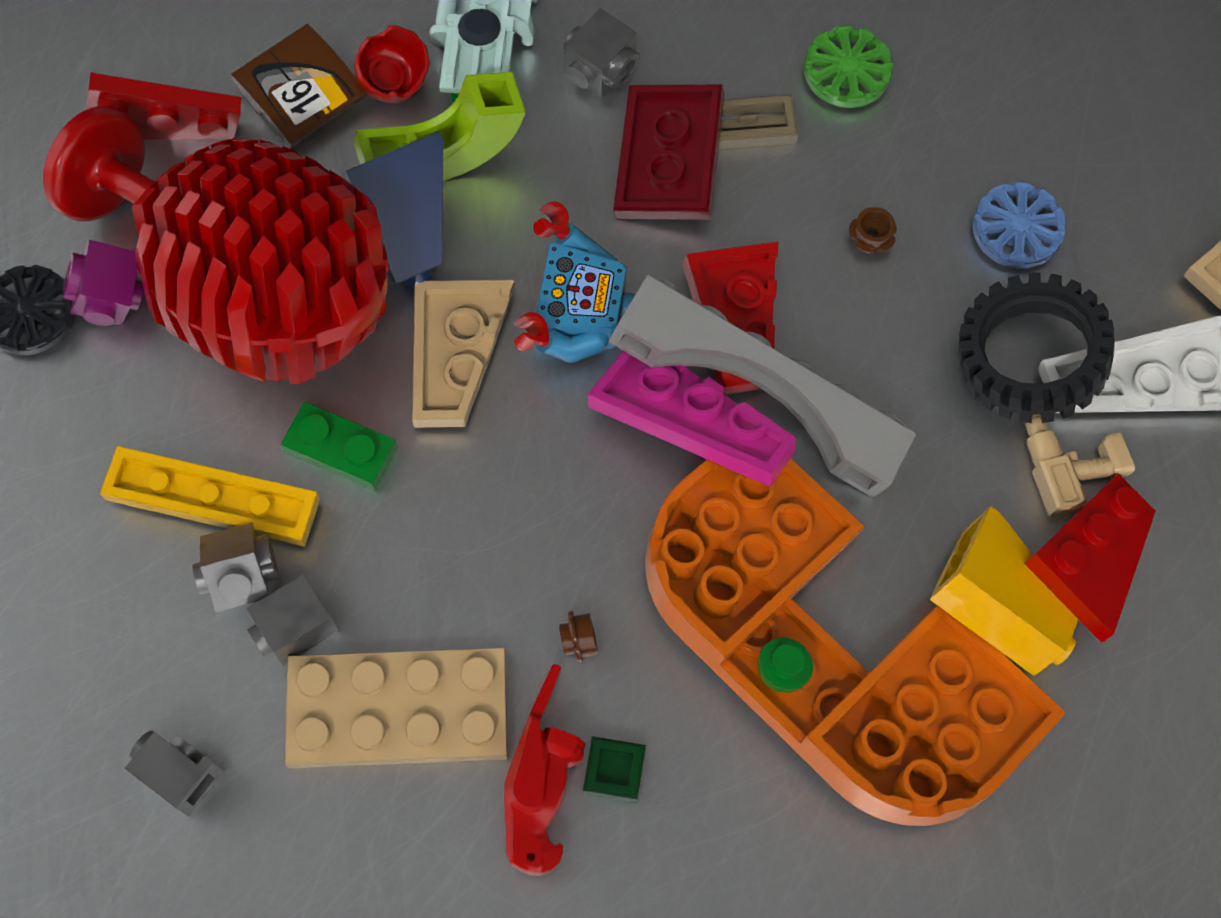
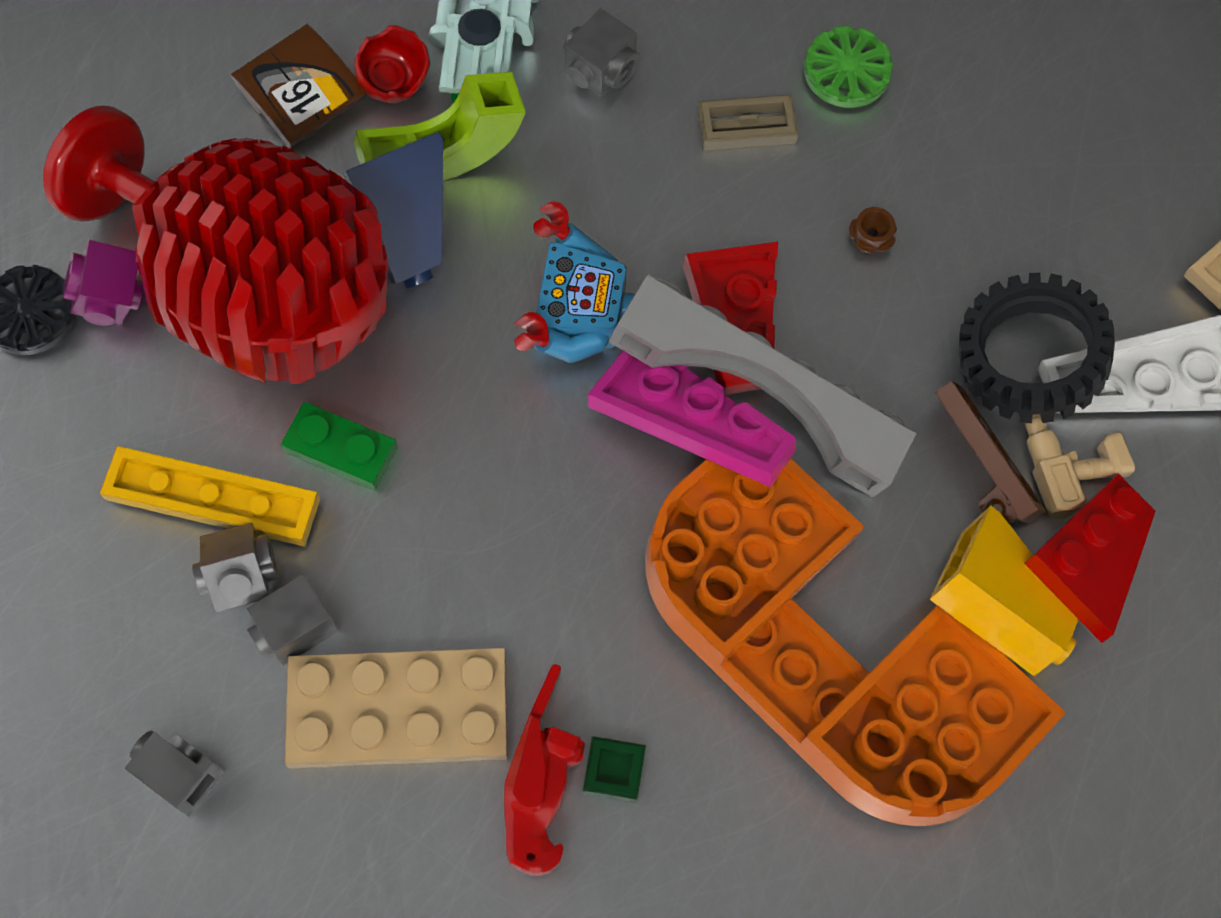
(166, 109): red wing -> none
(453, 345): tan wing -> none
(578, 636): reddish brown plate -> none
(669, 152): dark red tile -> none
(785, 665): green plate -> none
(1012, 493): none -> reddish brown hinge
(1019, 225): medium blue wheel -> none

